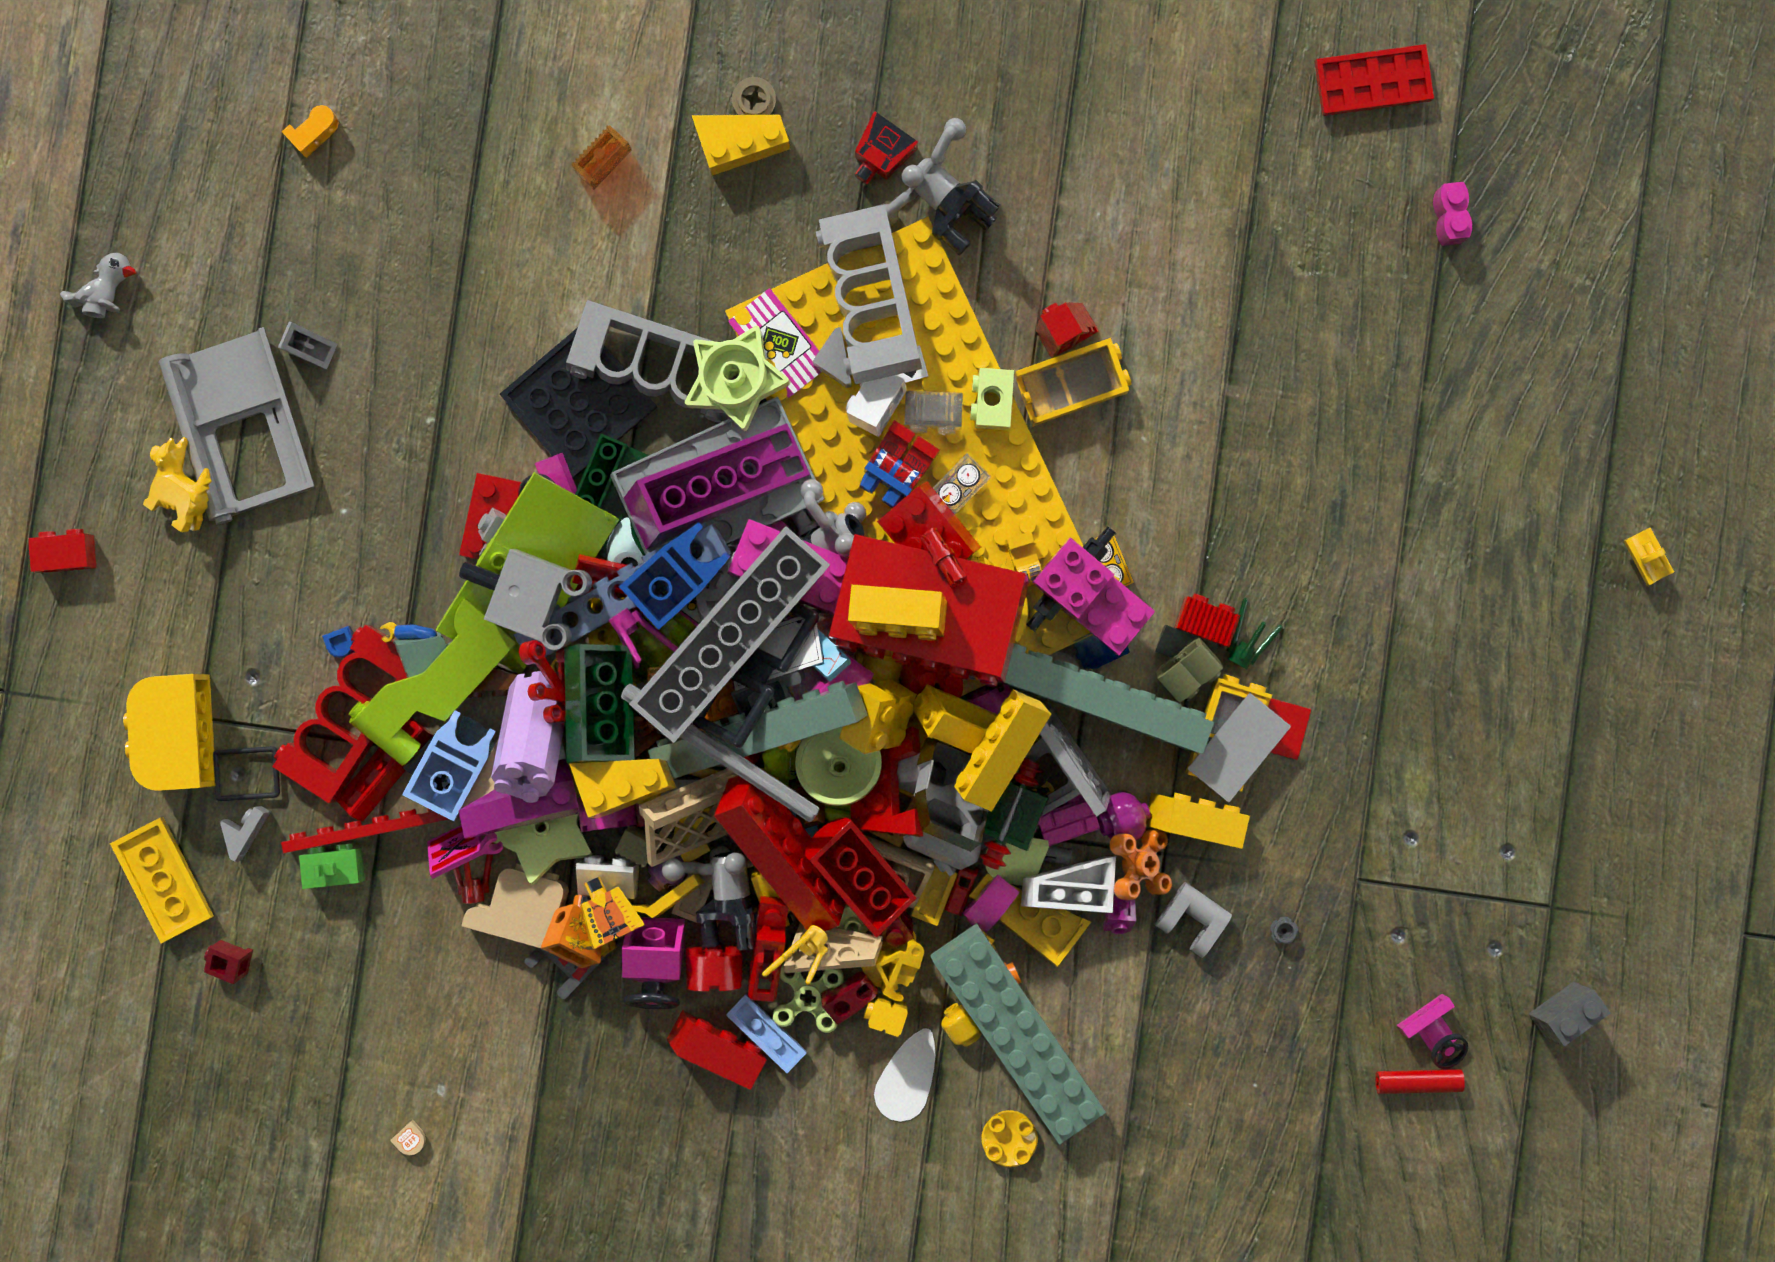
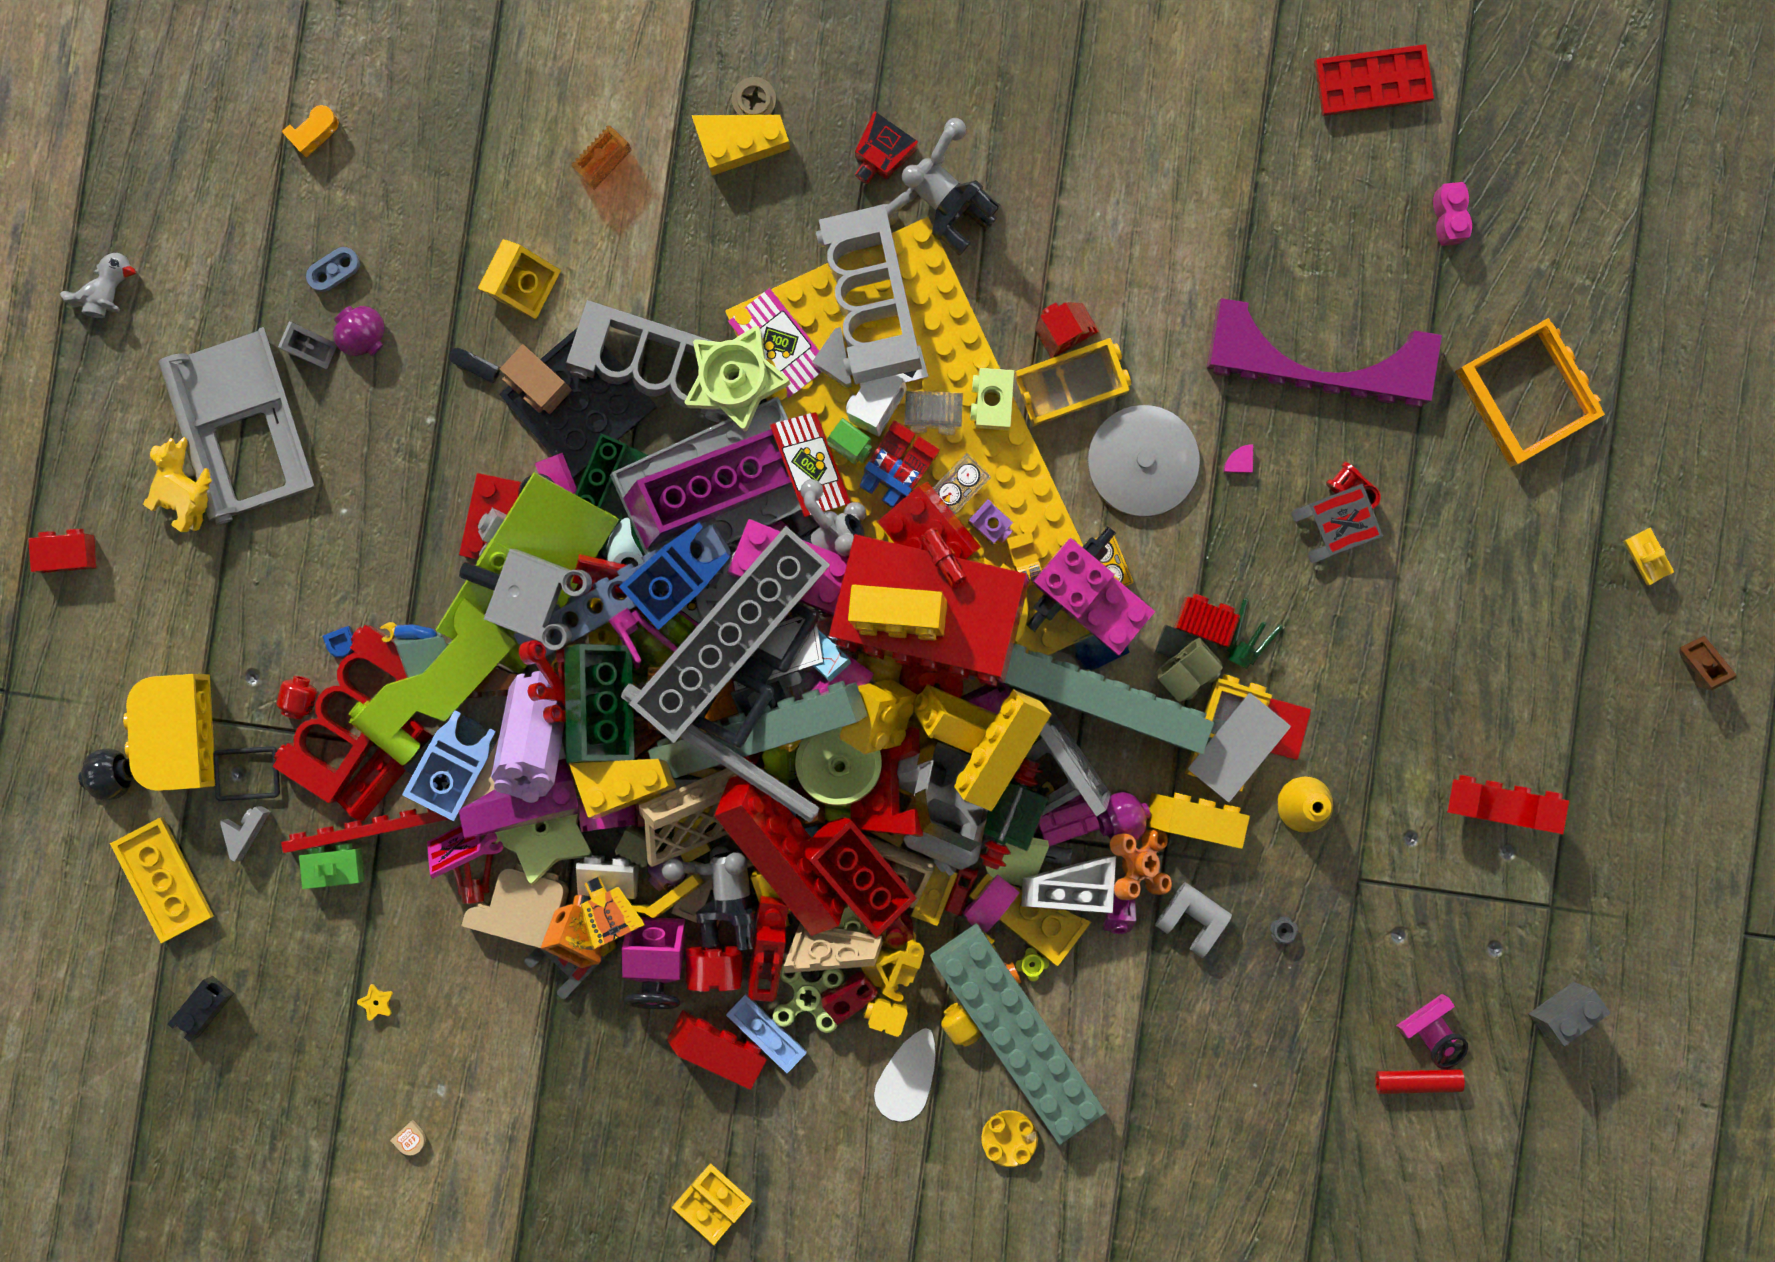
(106, 774): none -> black plant
(201, 1008): none -> black brick
(227, 961): dark red brick -> none
(296, 697): none -> red head
(332, 267): none -> sand blue plate
(359, 331): none -> magenta plant
(383, 1002): none -> yellow plate
(474, 364): none -> black bar
(519, 278): none -> yellow slope
(529, 374): none -> medium nougat brick
(711, 1204): none -> yellow slope
(809, 457): none -> sticker
(810, 943): yellow plant -> none
(850, 442): none -> bright green brick
(980, 522): none -> medium lavender brick
(1032, 972): none -> neon yellow plate
(1143, 461): none -> light grey dish
(1240, 460): none -> dark pink tile
(1243, 349): none -> magenta arch
(1305, 804): none -> yellow cone
(1343, 521): none -> flag
(1354, 479): none -> red piece
(1491, 415): none -> light orange window
(1508, 806): none -> red brick
(1708, 665): none -> reddish brown slope

